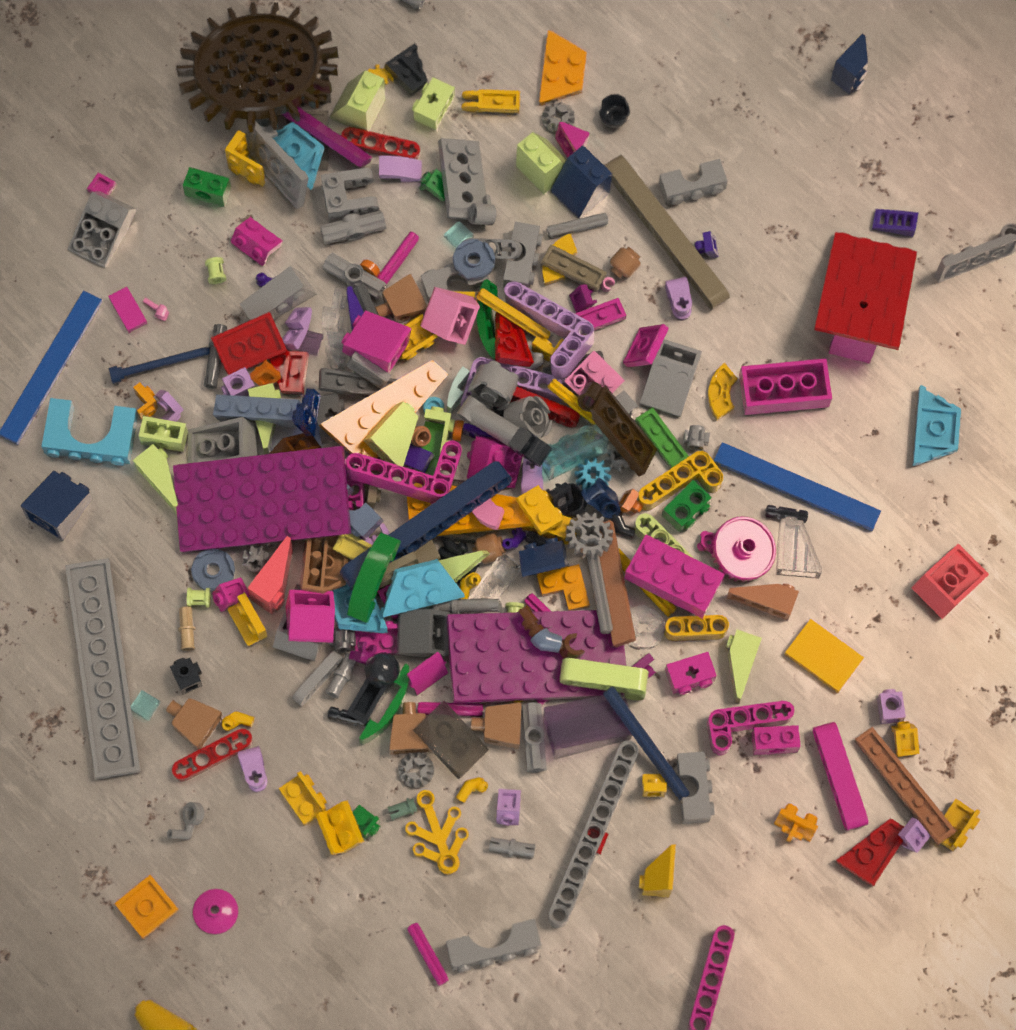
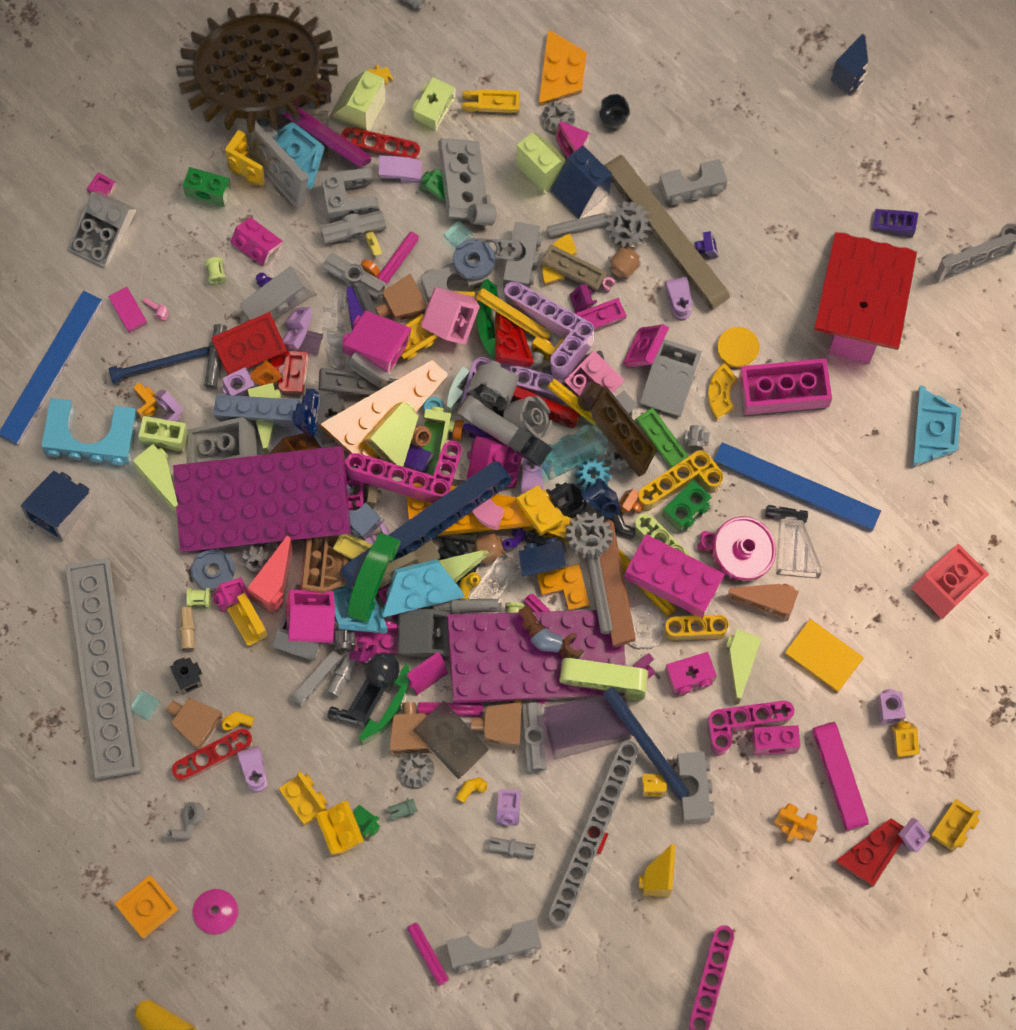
(373, 244): none -> light yellow tile
(408, 69): black wing -> none
(437, 835): yellow plant -> none
(620, 223): none -> light grey gear
(738, 347): none -> yellow tile
(905, 786): nougat tile -> none

